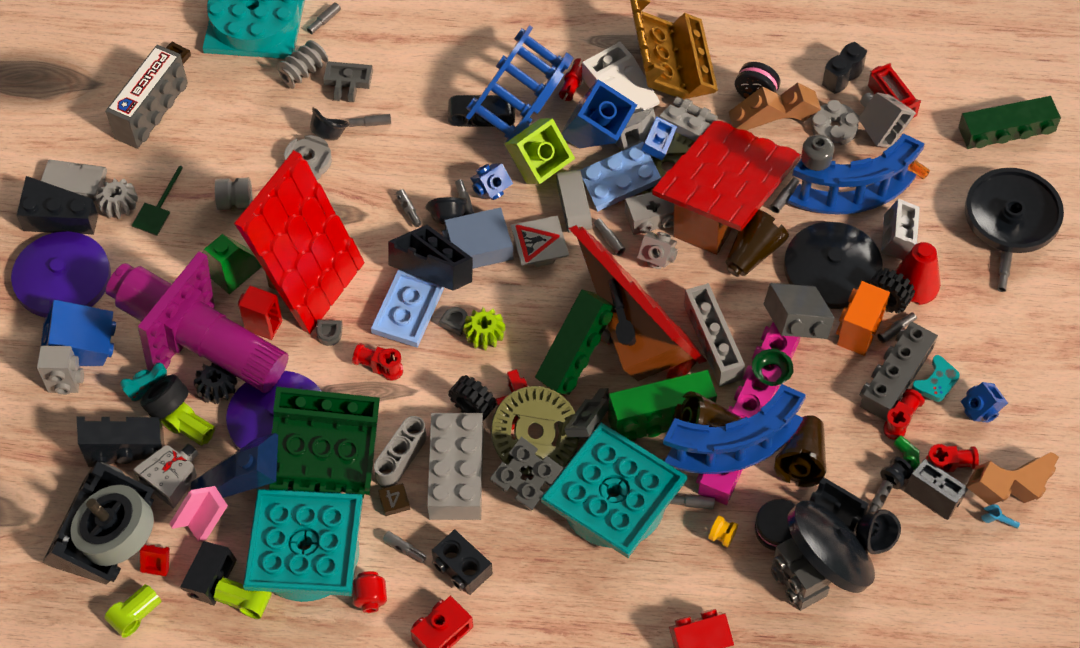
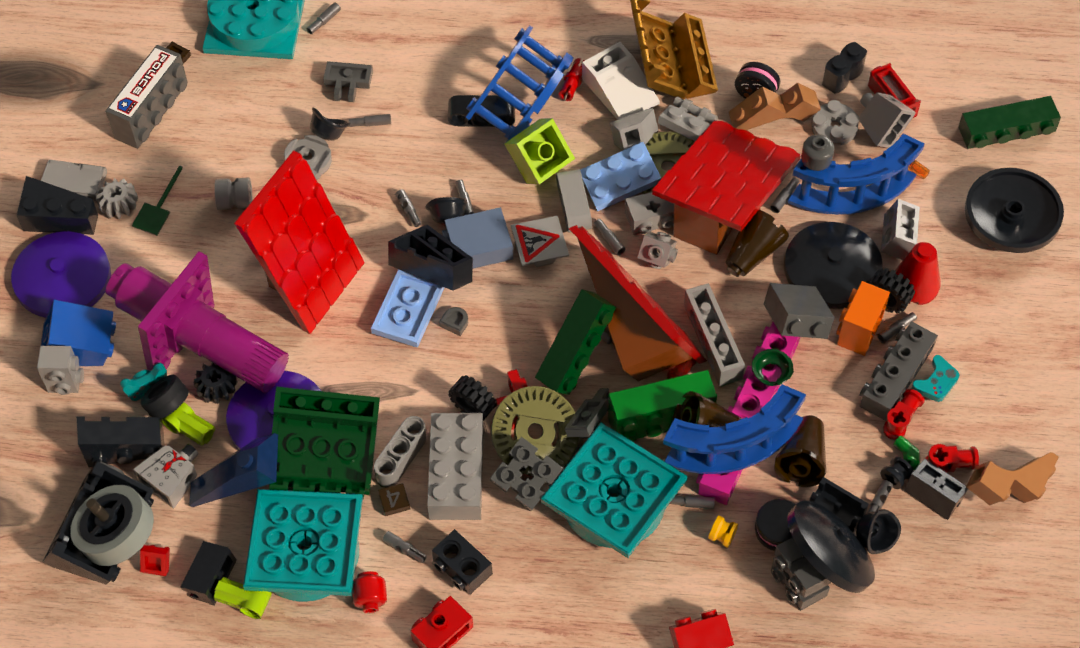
(128, 615): lime piece -> none
(200, 512): bright pink panel -> none
(230, 263): green slope -> none
(260, 312): red brick -> none
(300, 62): light grey piece -> none
(329, 331): dark grey tile -> none
(380, 361): red connector -> none
(475, 330): lime gear -> none
(491, 181): blue brick -> none
(598, 117): blue slope -> none
(624, 329): black piece -> none
(659, 138): plate -> none
(983, 402): blue brick -> none
(996, 514): dark azure hand -> none
(1004, 270): flat silver pin -> none

